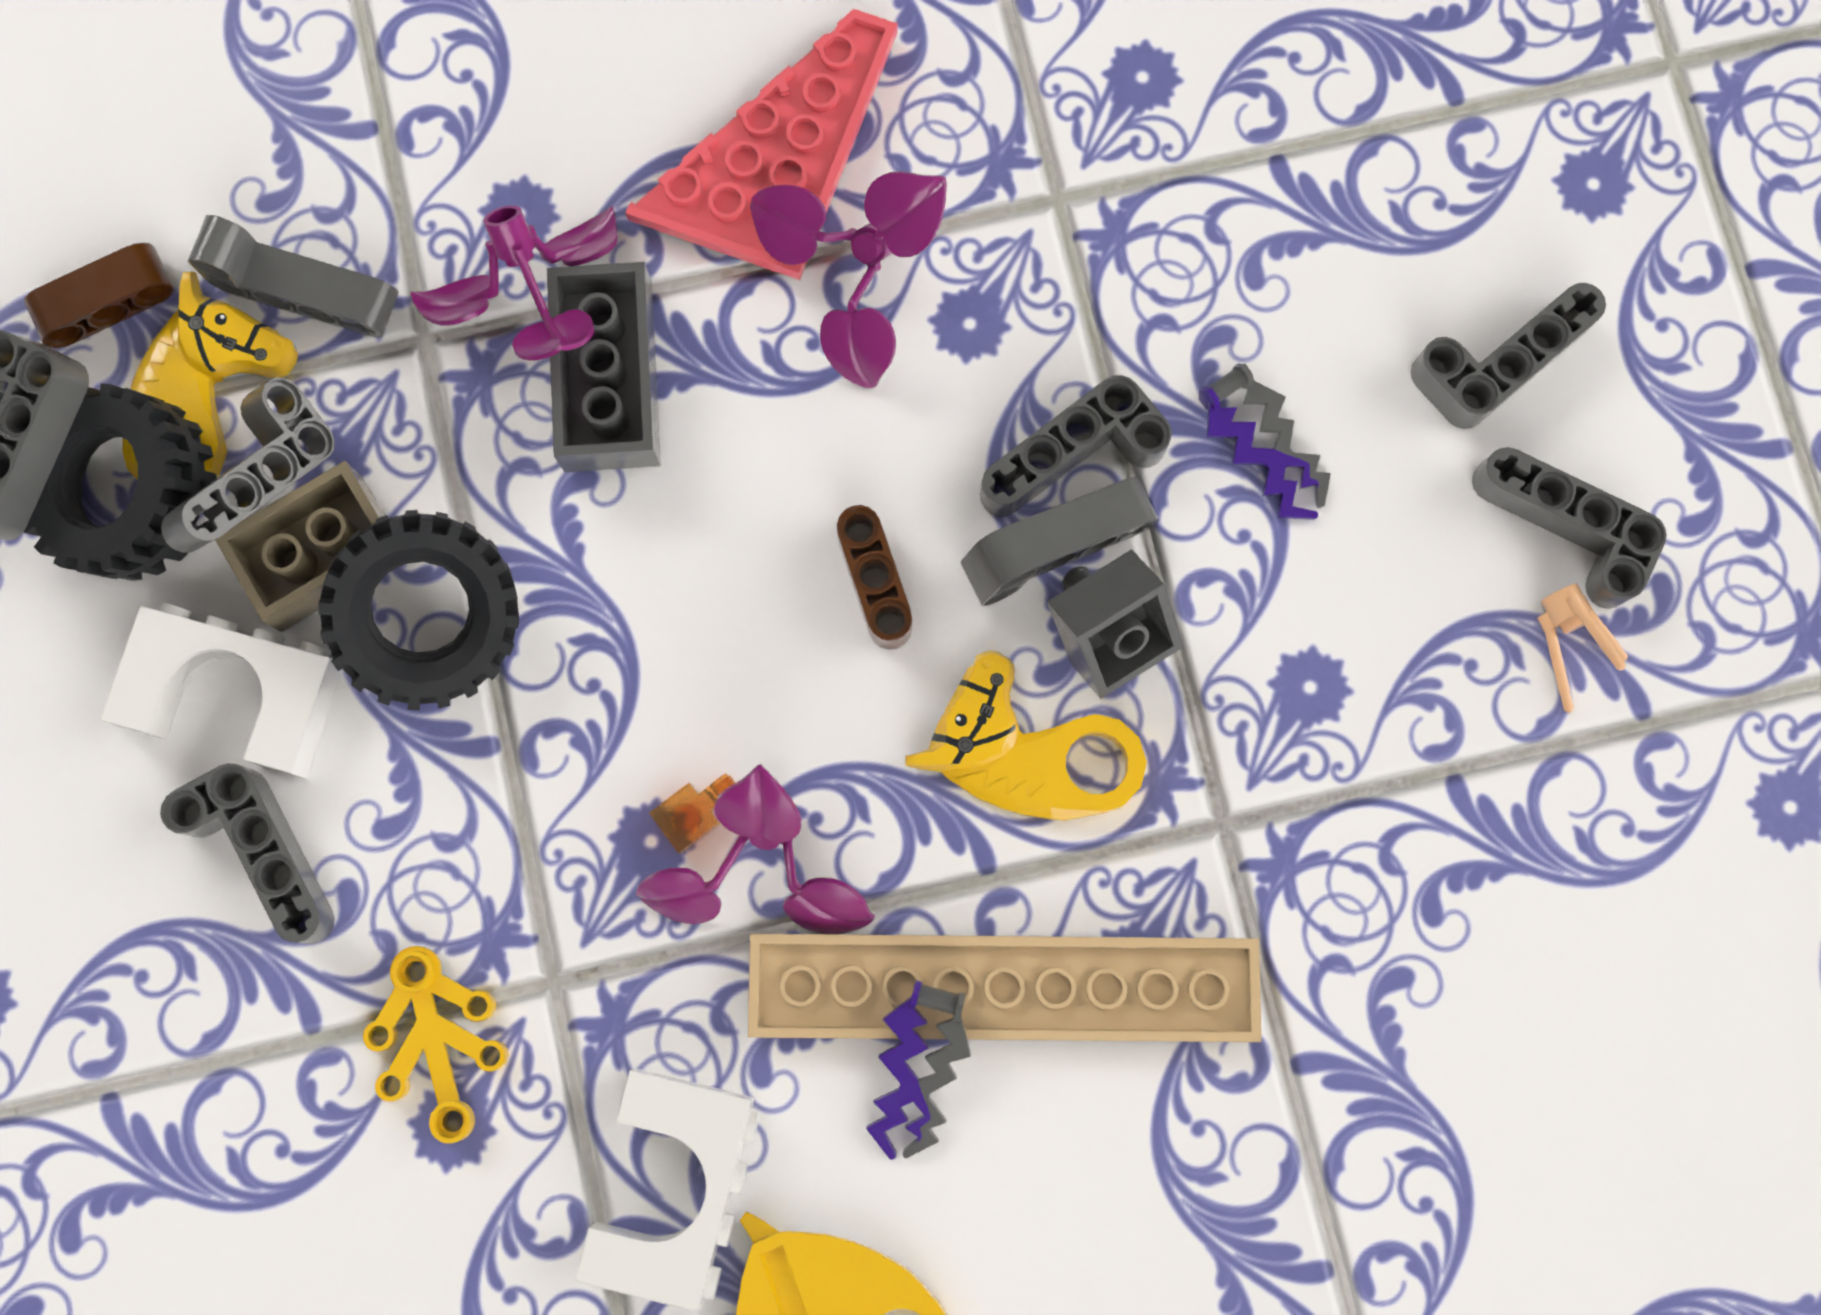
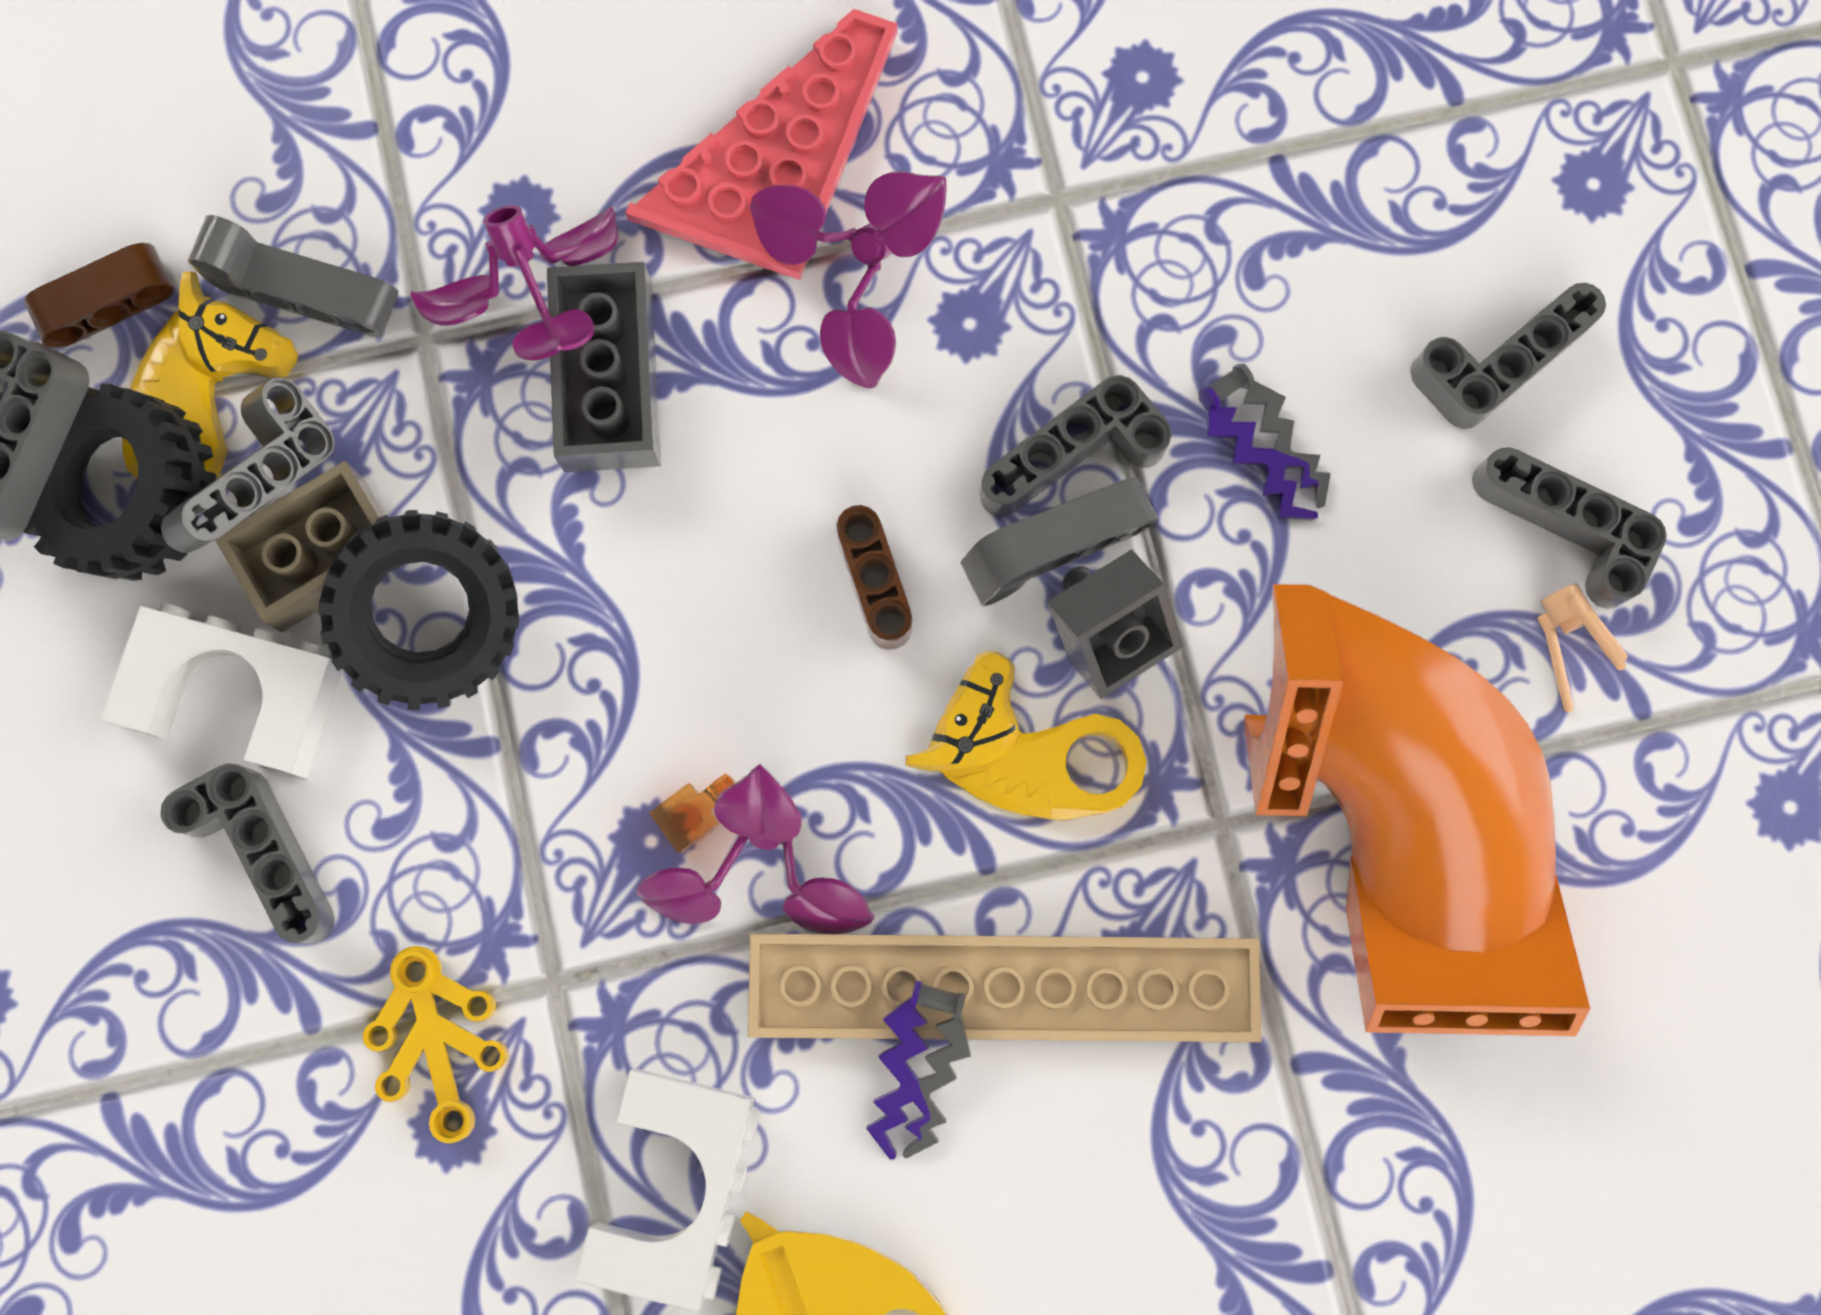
(1445, 819): none -> orange piece

